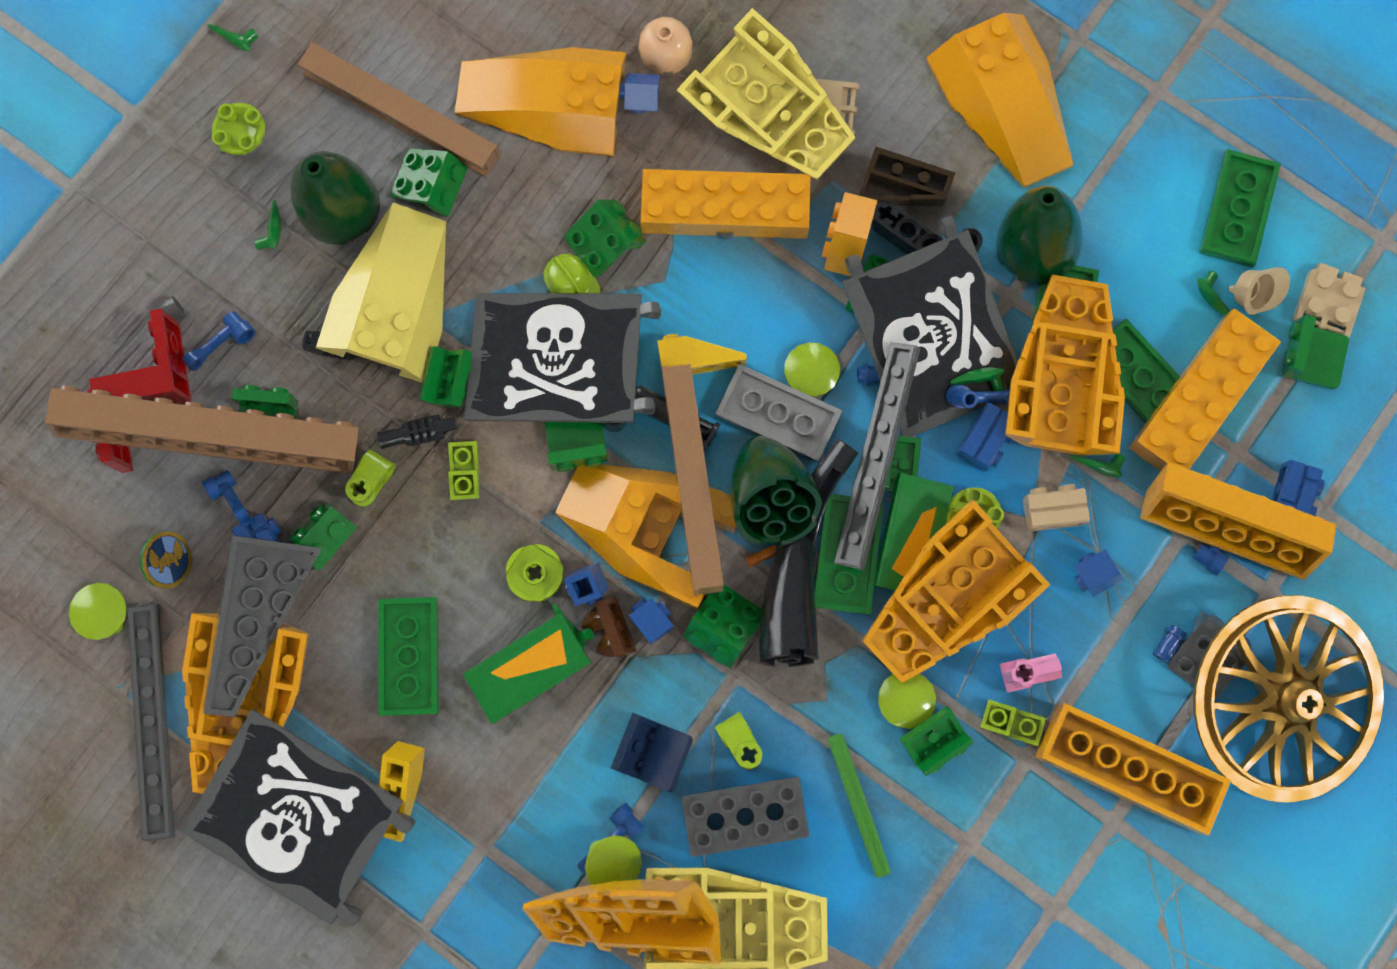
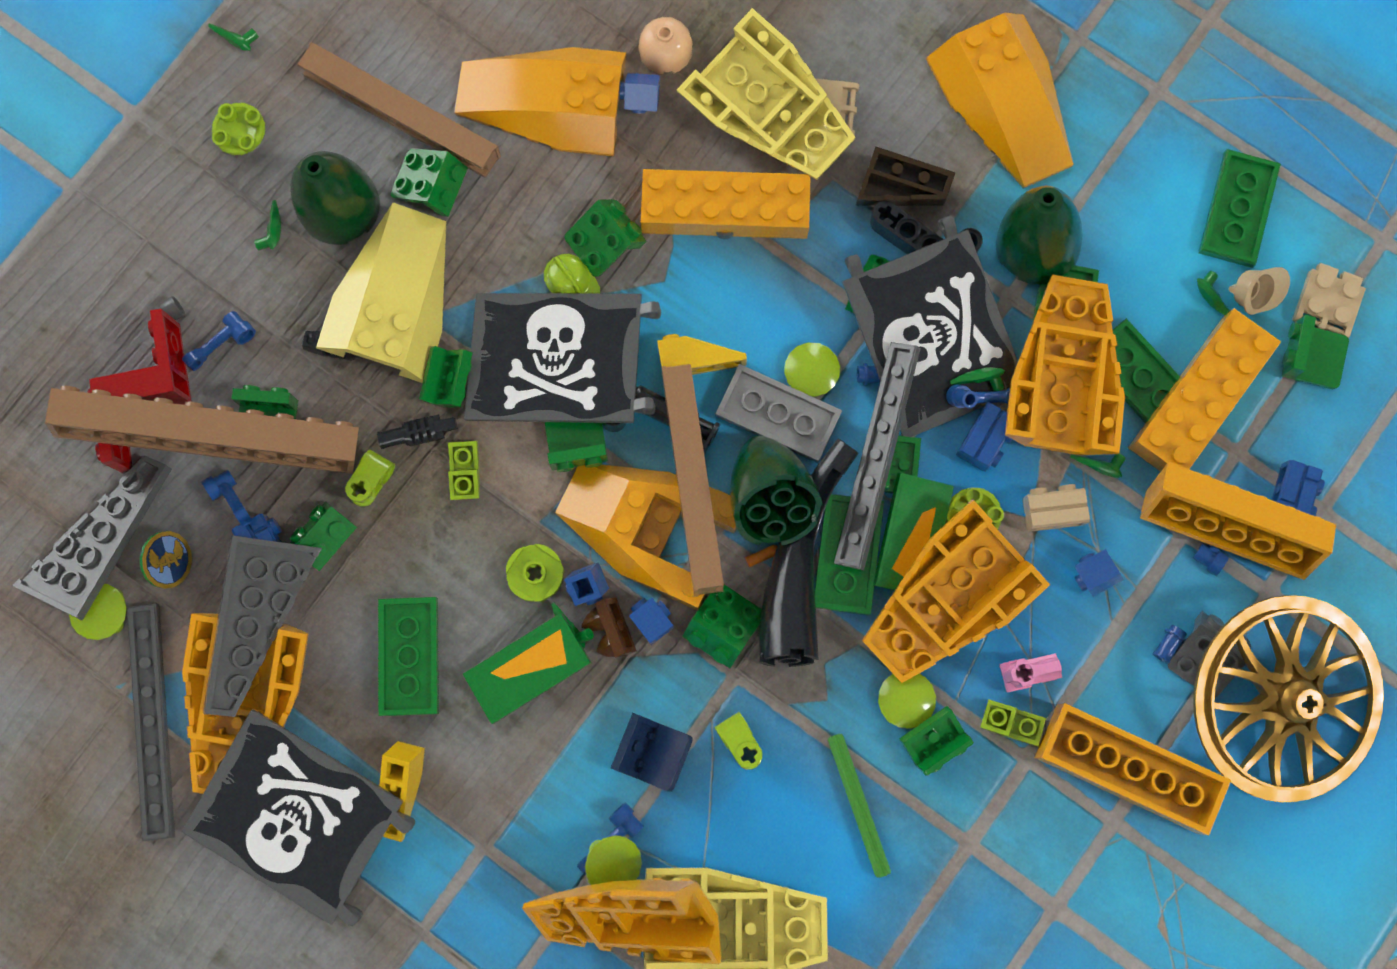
(93, 545): none -> wing
(760, 831): dark grey brick -> none
(848, 232): light orange brick -> none

